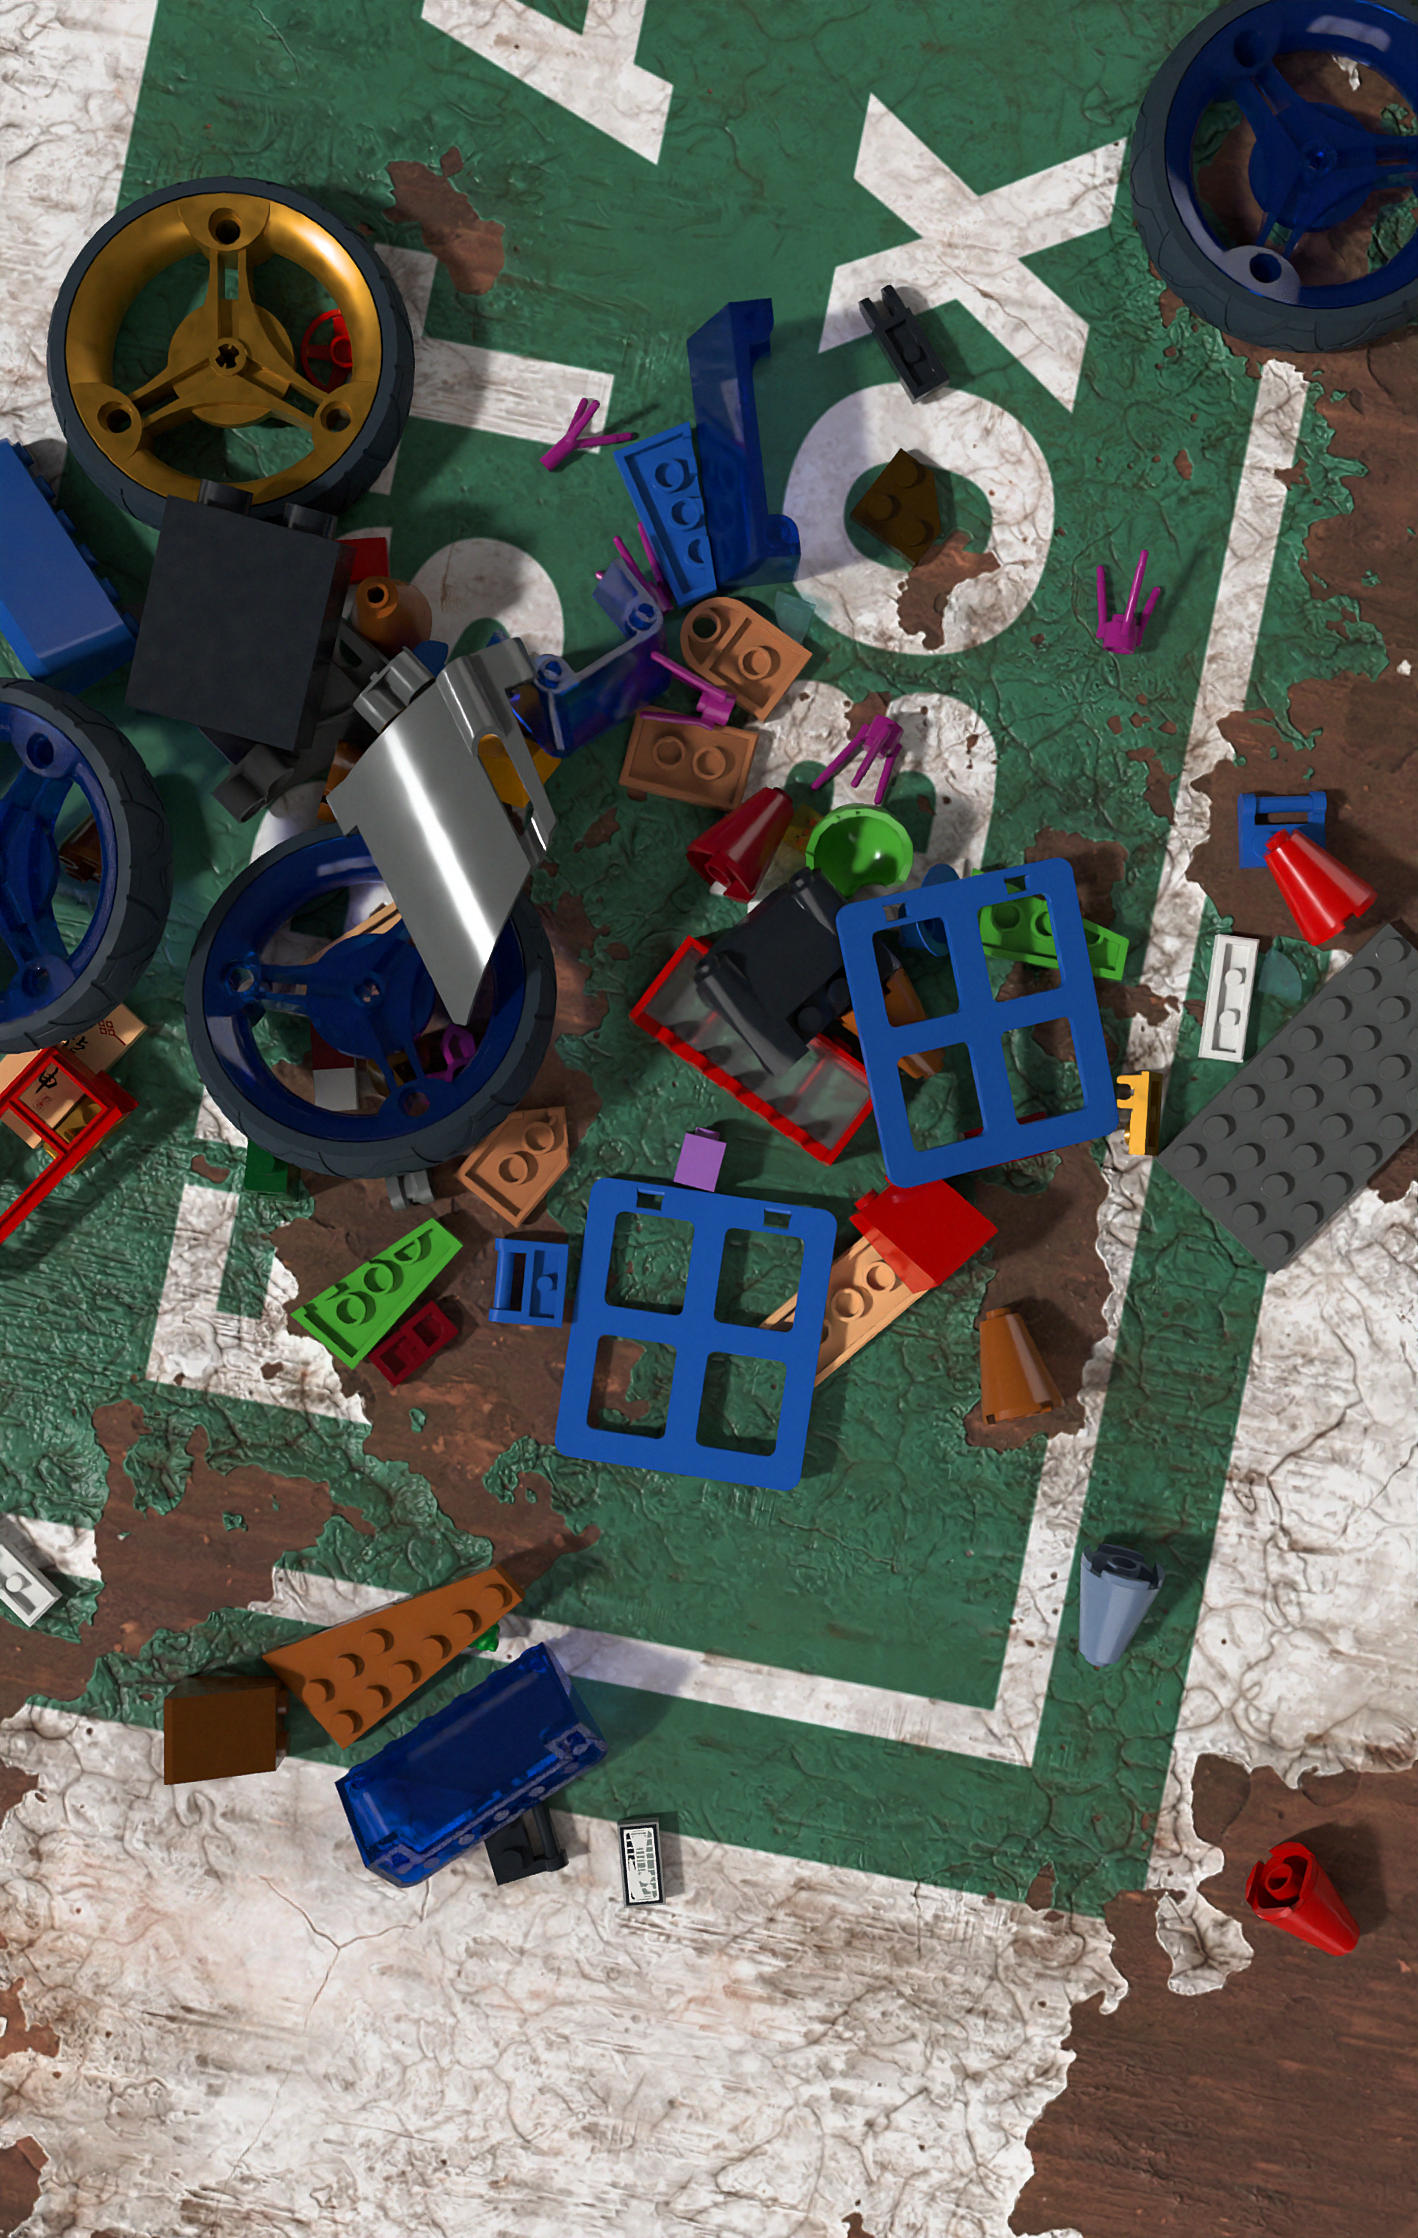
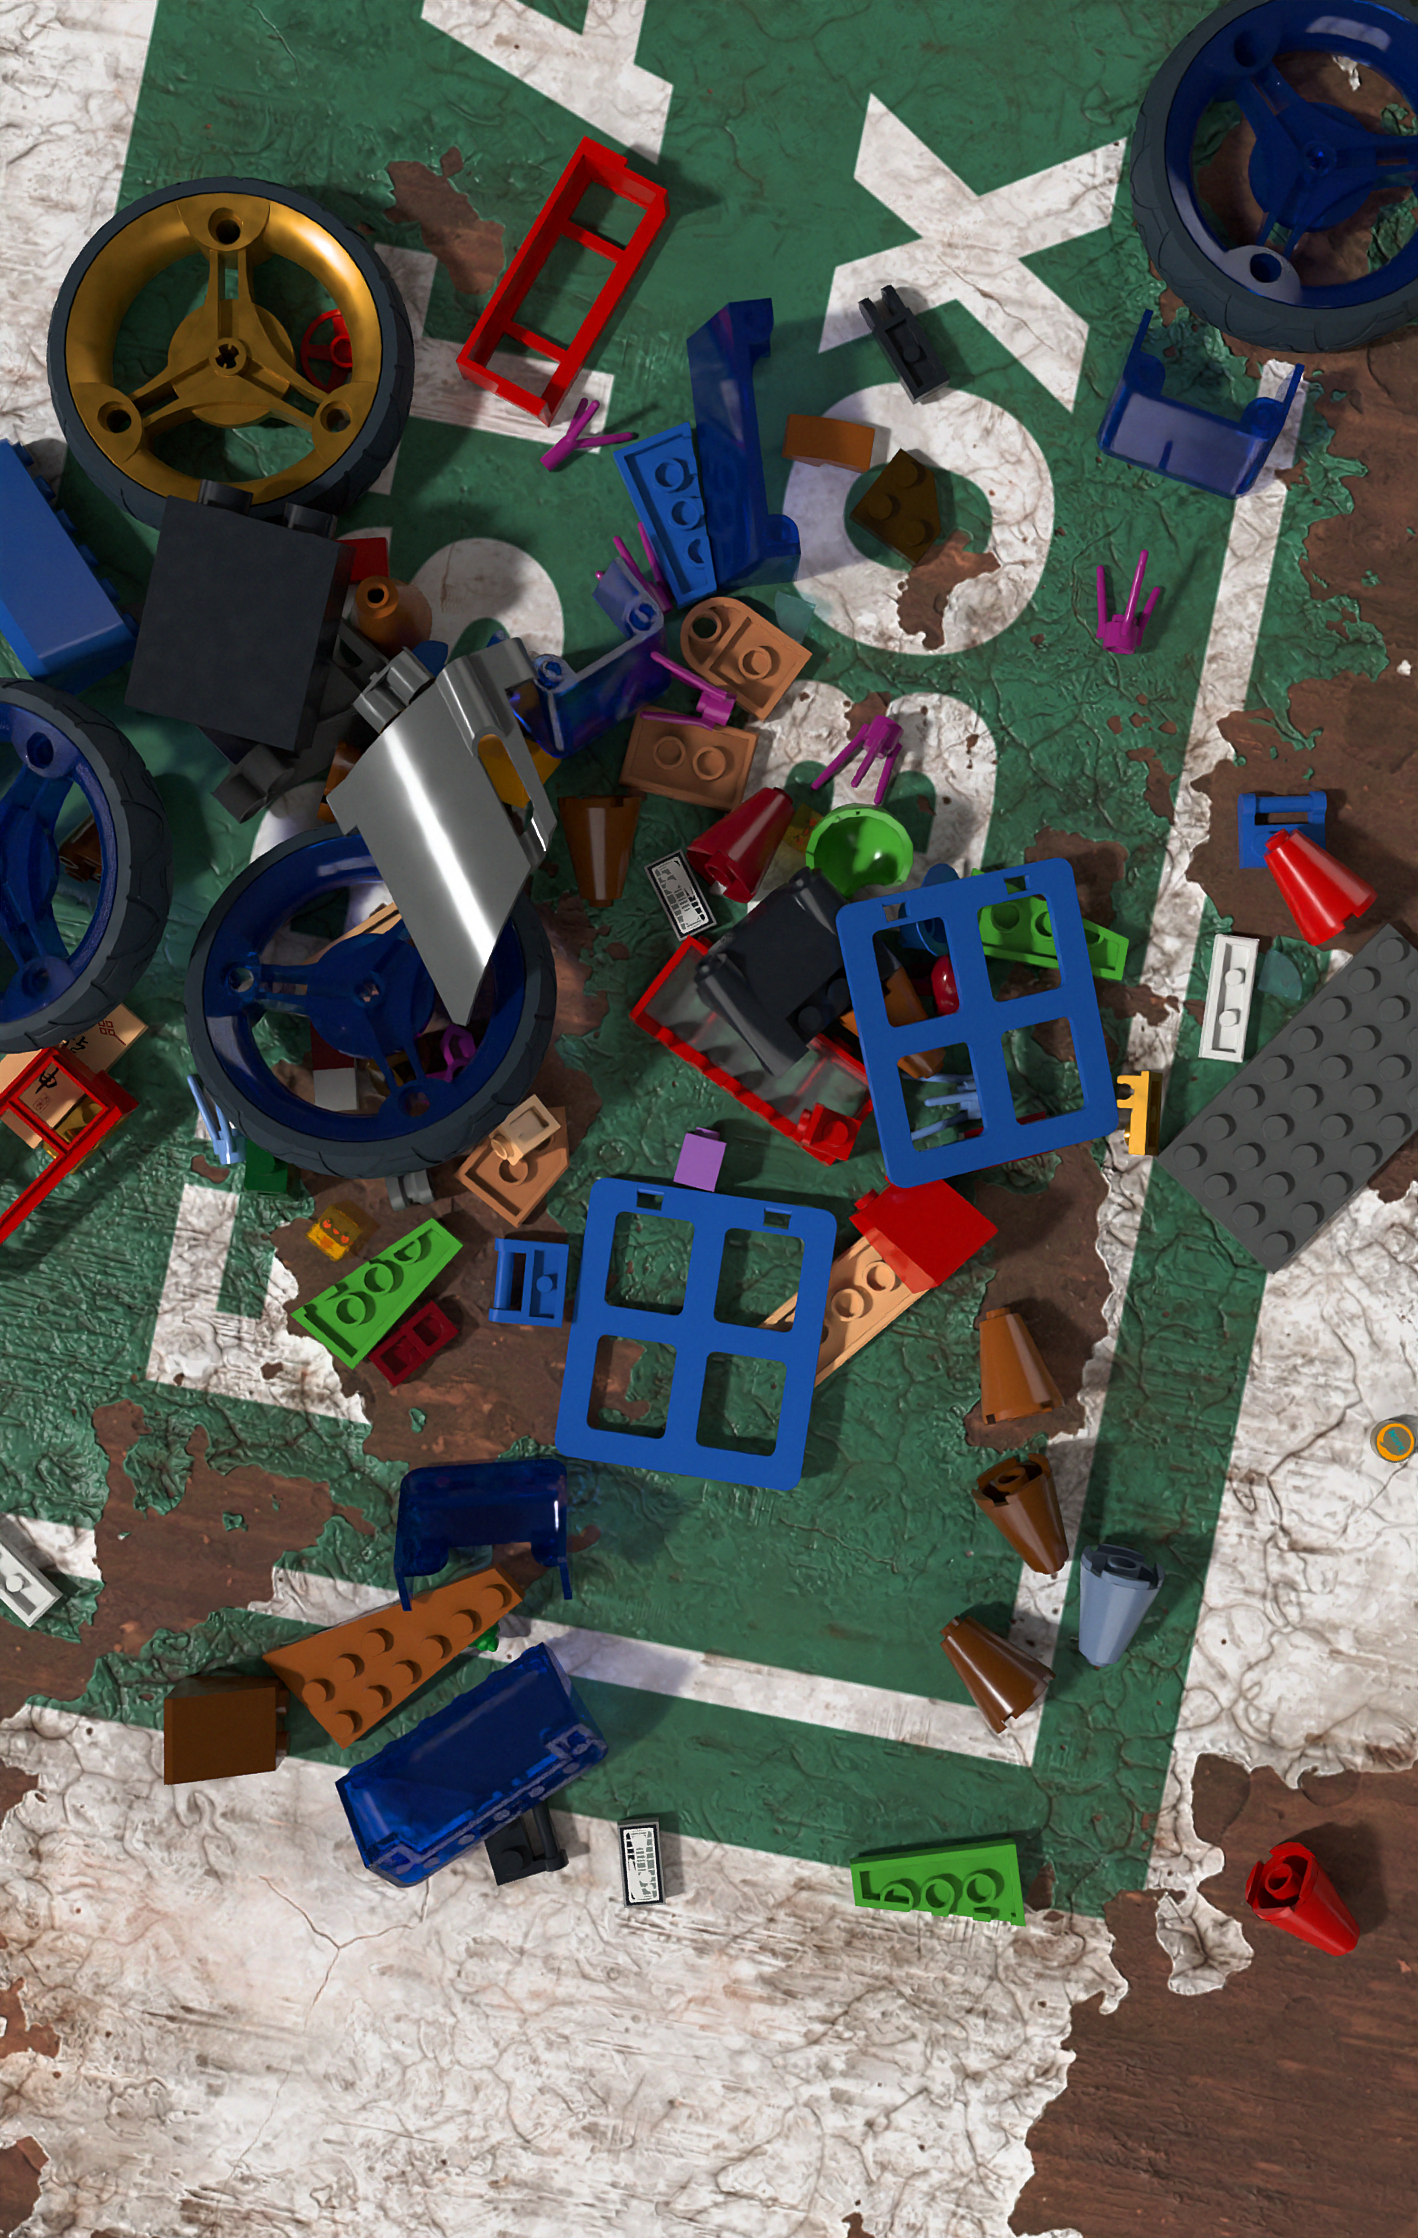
(228, 1142): none -> medium blue plant
(334, 1233): none -> clear yellow tile
(482, 1507): none -> clear blue windscreen
(523, 1130): none -> light nougat bracket
(587, 164): none -> red piece
(600, 842): none -> reddish brown cone
(680, 895): none -> tile
(828, 441): none -> dark orange slope
(828, 1131): none -> red bracket
(937, 981): none -> dark red piece
(953, 1880): none -> bright green wing
(964, 1097): none -> medium blue plant
(994, 1671): none -> reddish brown cone
(1026, 1510): none -> reddish brown cone
(1183, 439): none -> clear blue windscreen
(1392, 1441): none -> dark tan tile

